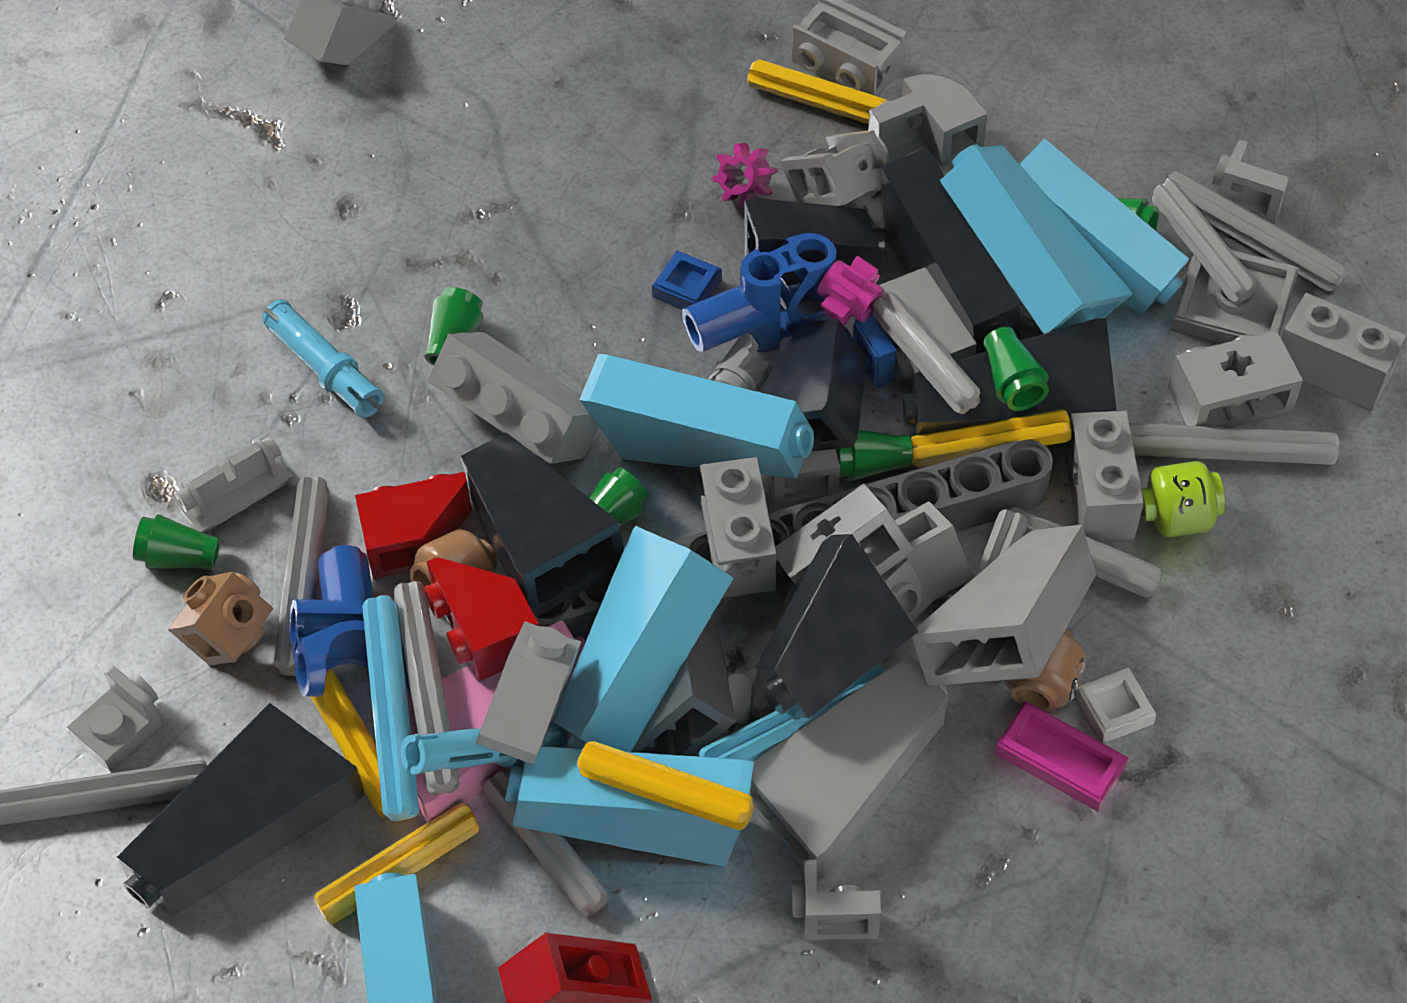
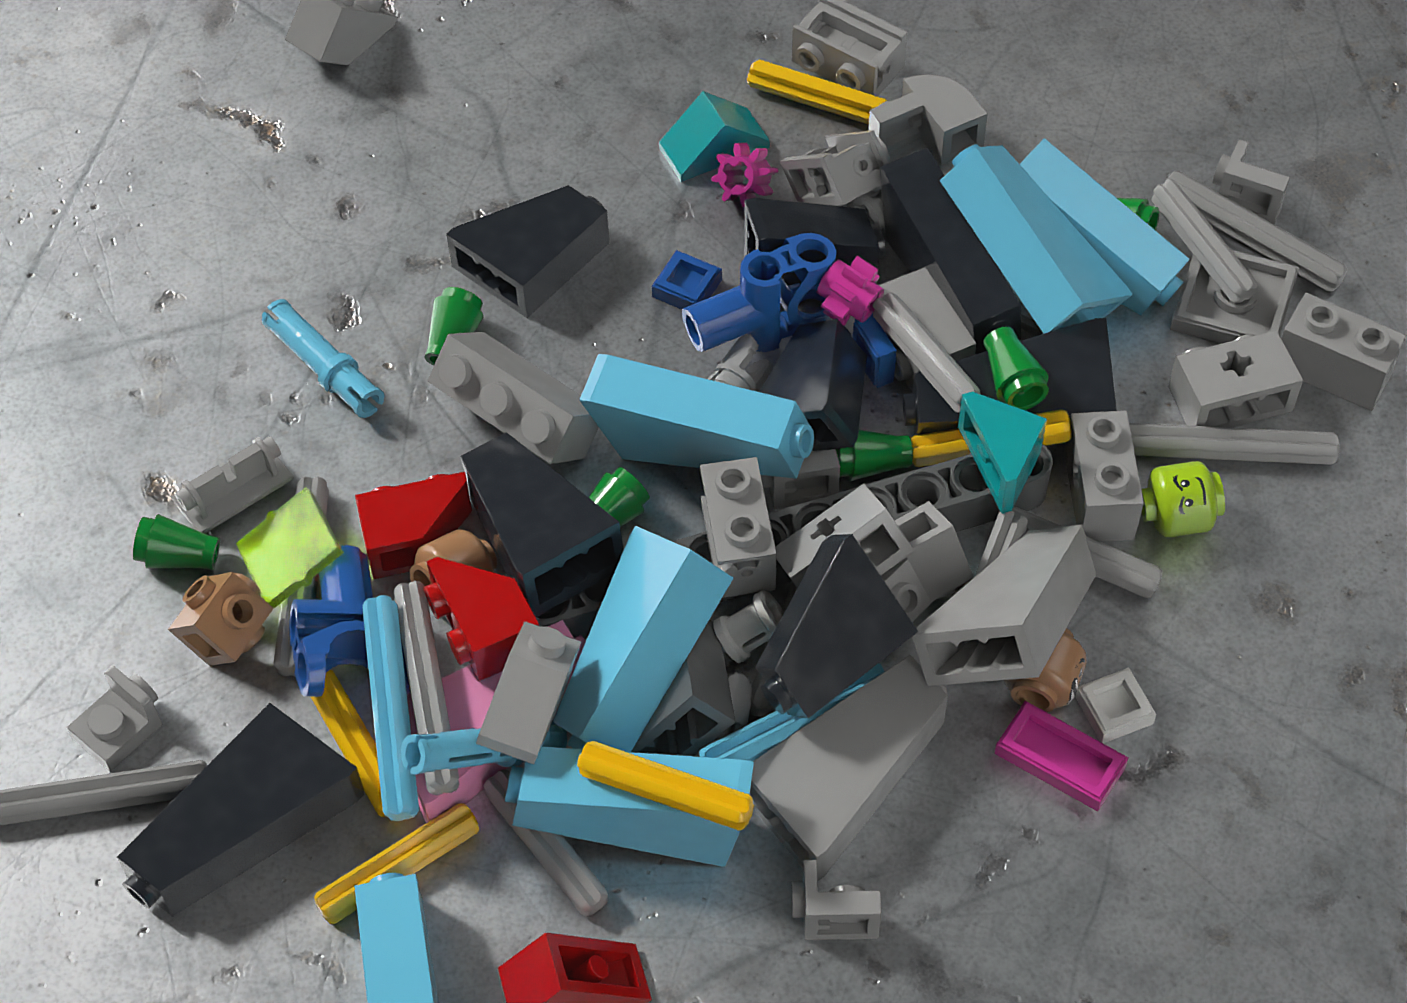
(289, 548): none -> clear neon green piece
(530, 246): none -> black slope
(709, 129): none -> teal slope
(748, 626): none -> white bush
(1003, 444): none -> teal slope

